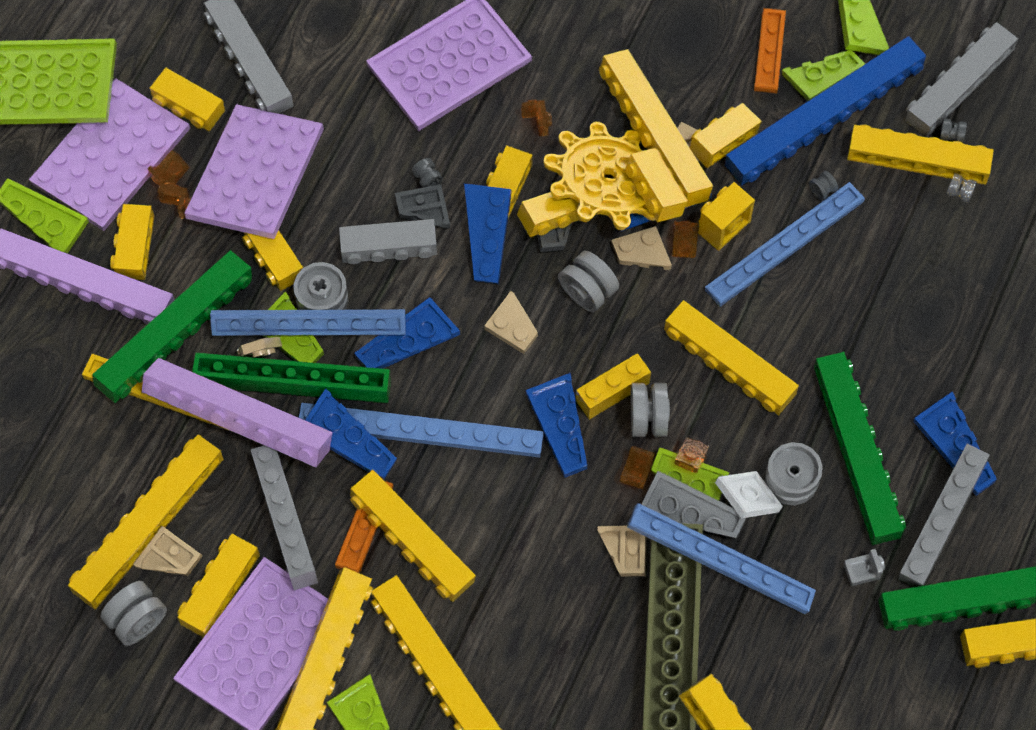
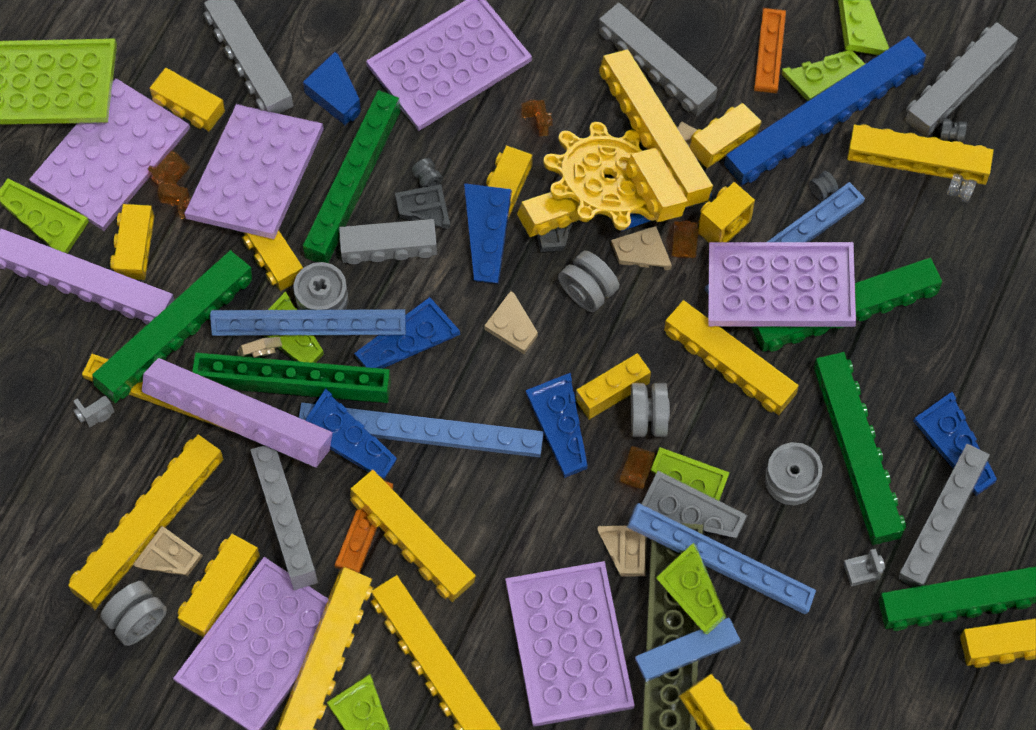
(96, 412): none -> light grey bracket
(333, 90): none -> blue slope
(352, 177): none -> green brick
(569, 644): none -> lavender plate
(657, 59): none -> light grey brick
(686, 650): none -> medium blue tile
(692, 455): clear orange bracket -> none
(692, 588): none -> lime wing
(748, 494): white tile -> none
(782, 284): none -> lavender plate
(871, 297): none -> green brick

